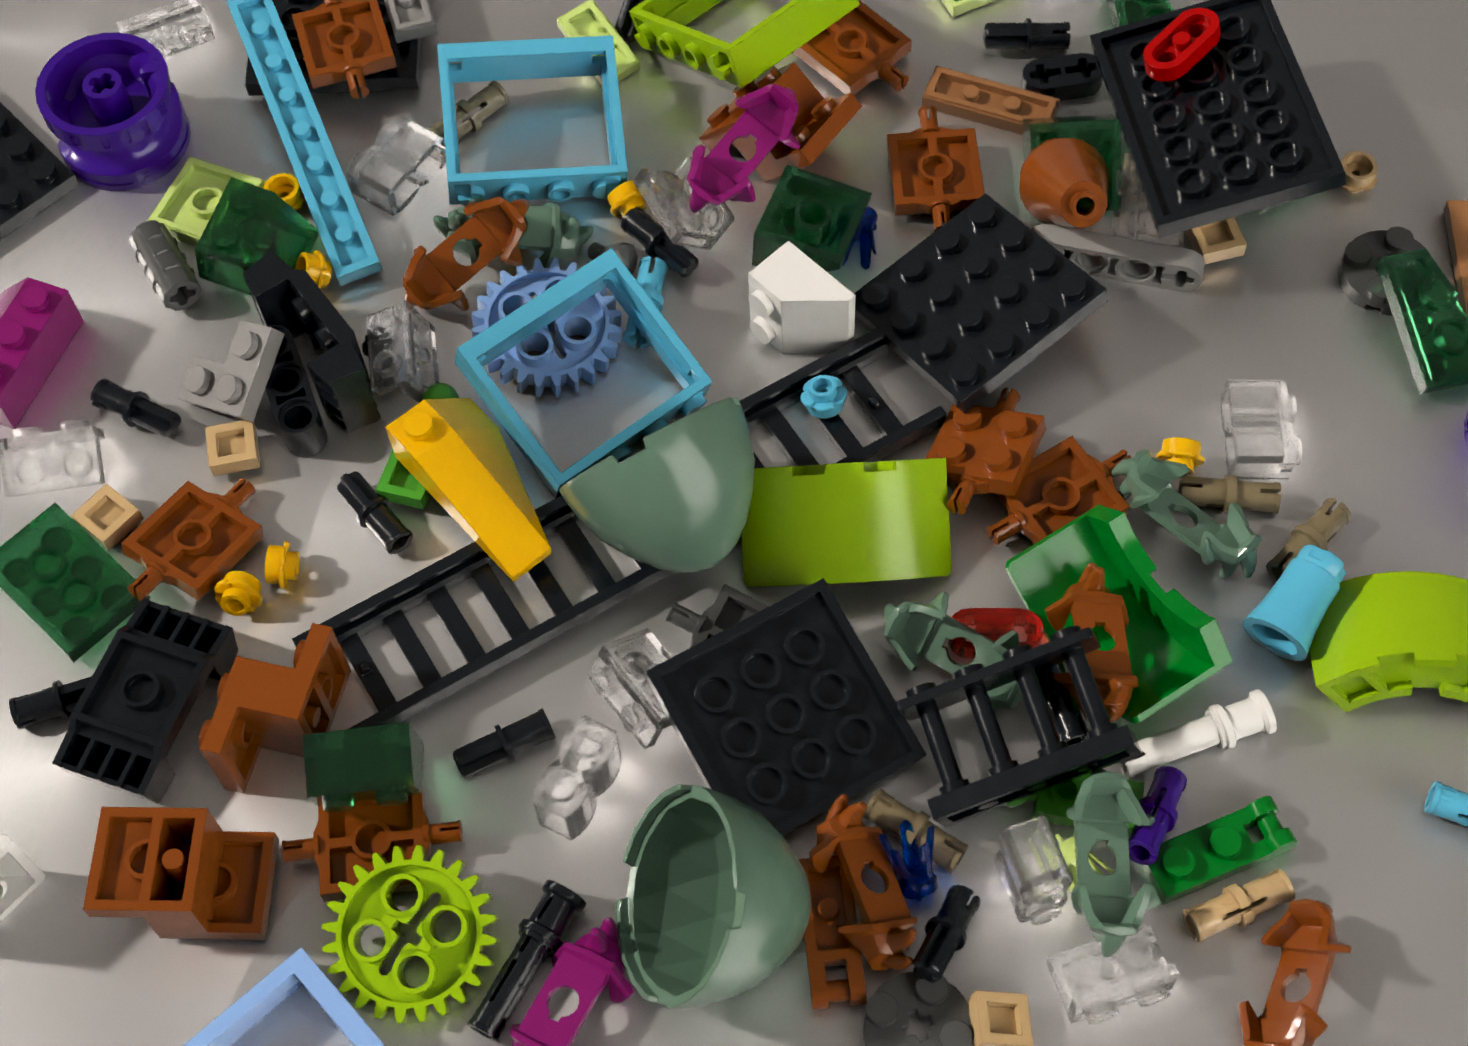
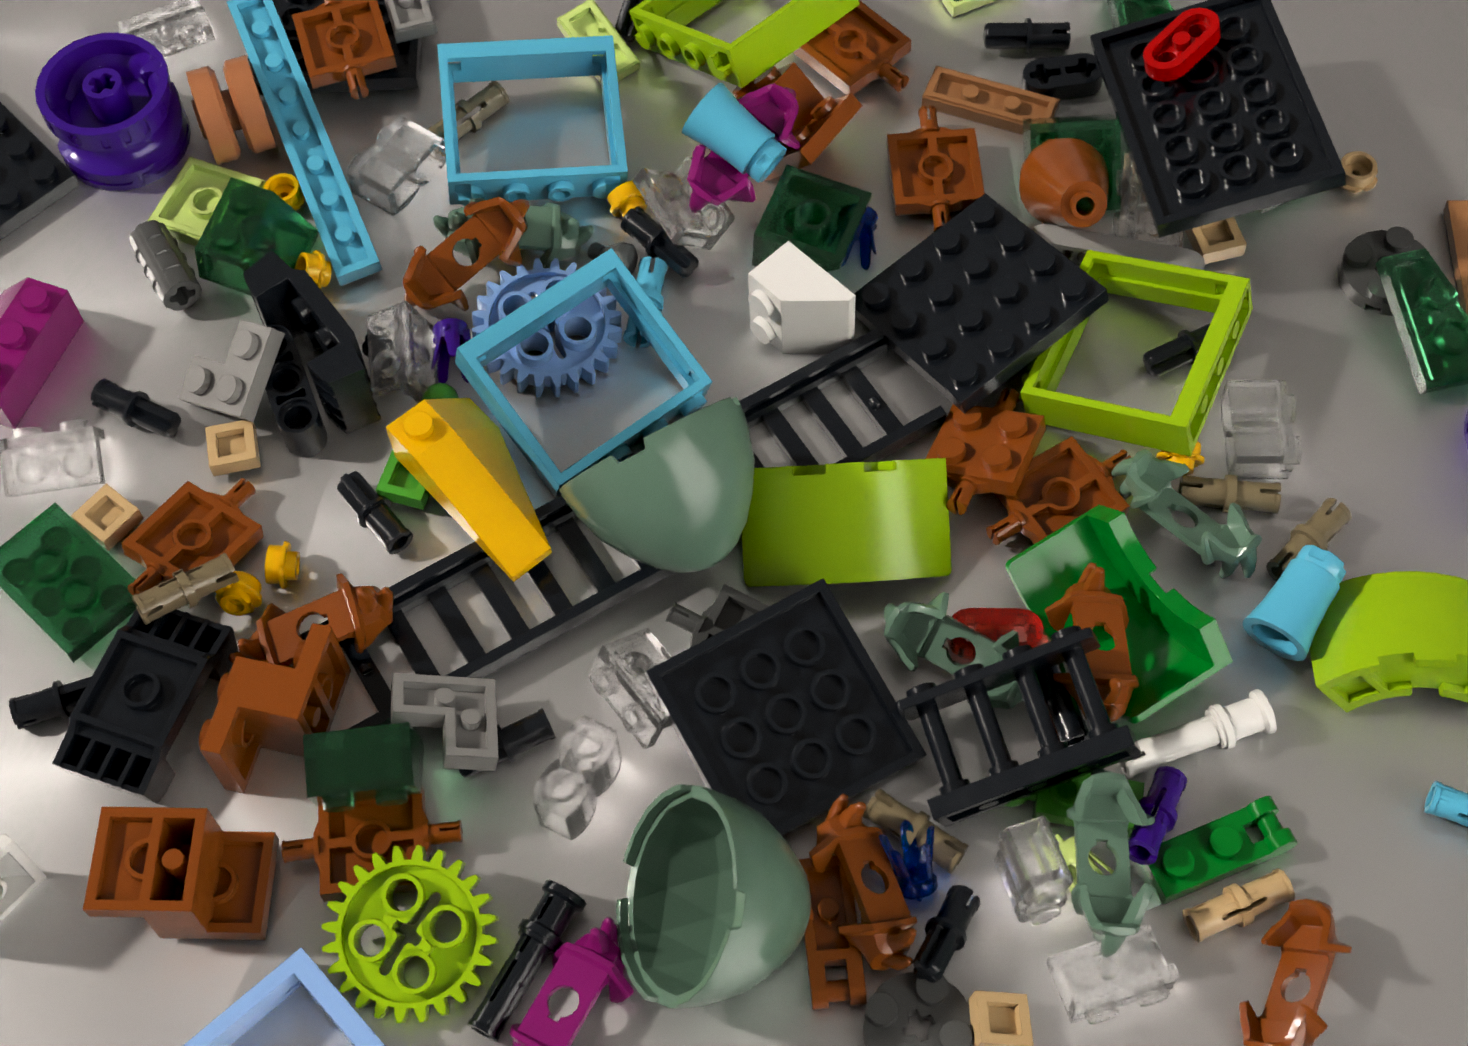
(185, 588): none -> dark tan pin
(230, 110): none -> nougat wheel
(351, 613): none -> dark orange piece
(448, 336): none -> dark purple piece
(460, 707): none -> light grey plate
(734, 134): none -> medium azure plant
(824, 396): medium azure plate -> none
(1162, 283): none -> lime window
(1175, 353): none -> black axle

